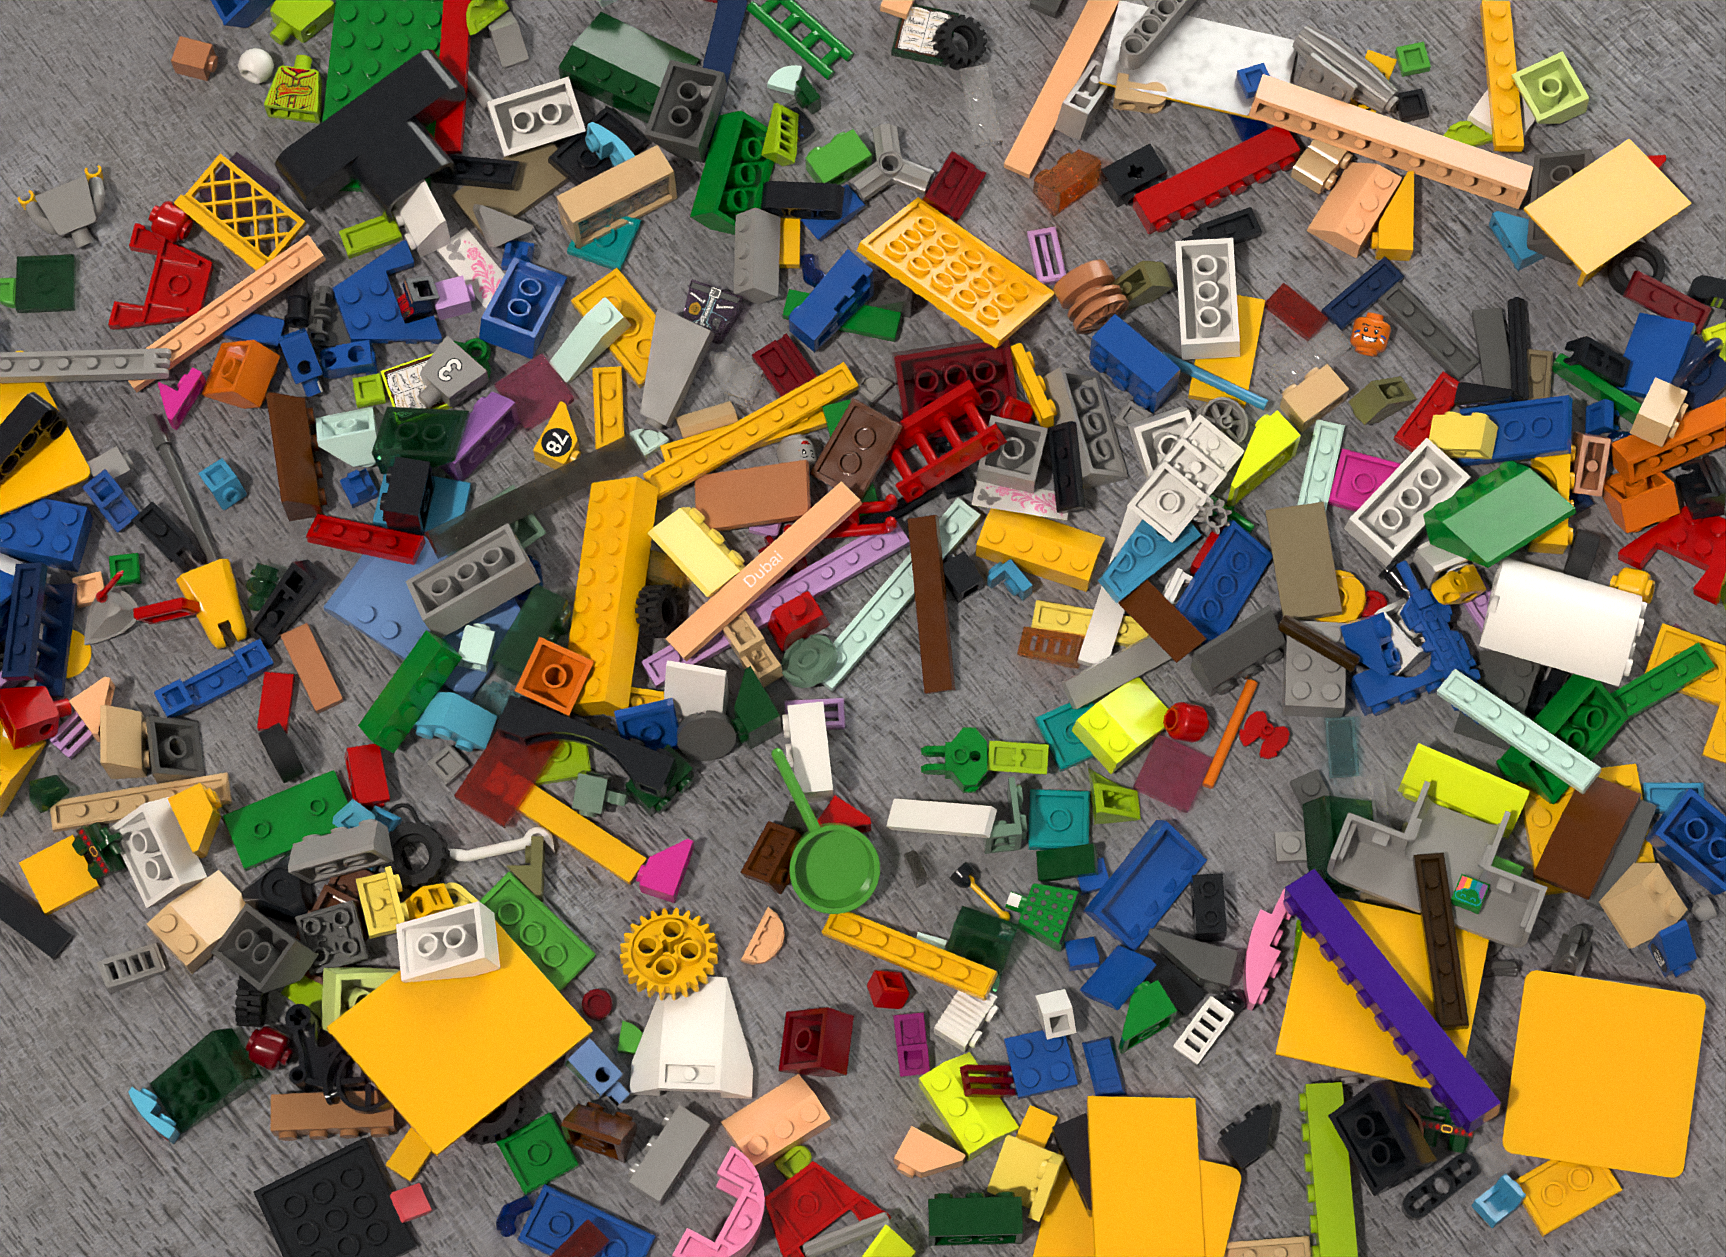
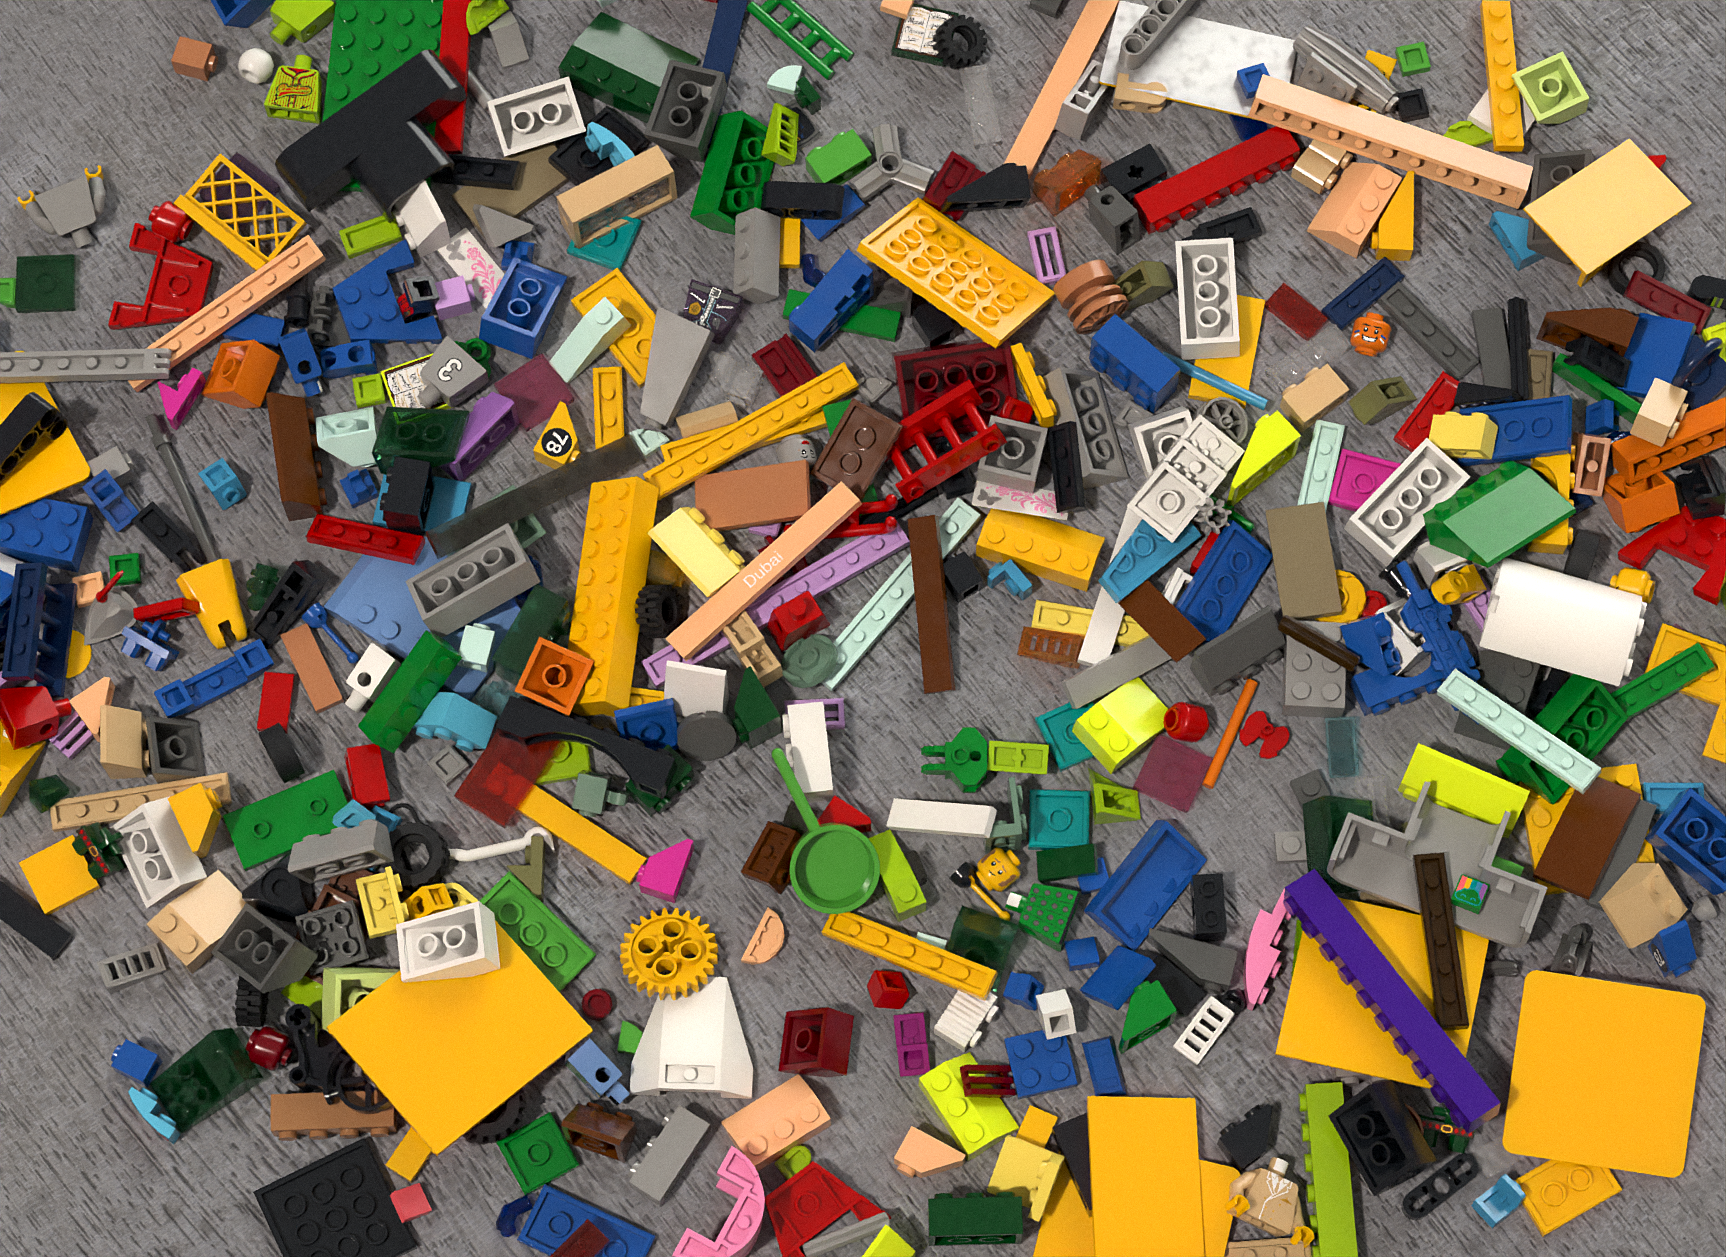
(135, 1062): none -> blue brick
(137, 639): none -> blue hips
(317, 618): none -> blue hinge
(374, 667): none -> white torso
(898, 877): none -> lime slope
(932, 325): none -> black brick
(998, 189): none -> black slope
(998, 869): none -> yellow head
(1022, 990): none -> blue piece
(1113, 217): none -> dark grey torso
(1269, 1202): none -> tan torso
(1605, 325): none -> reddish brown slope

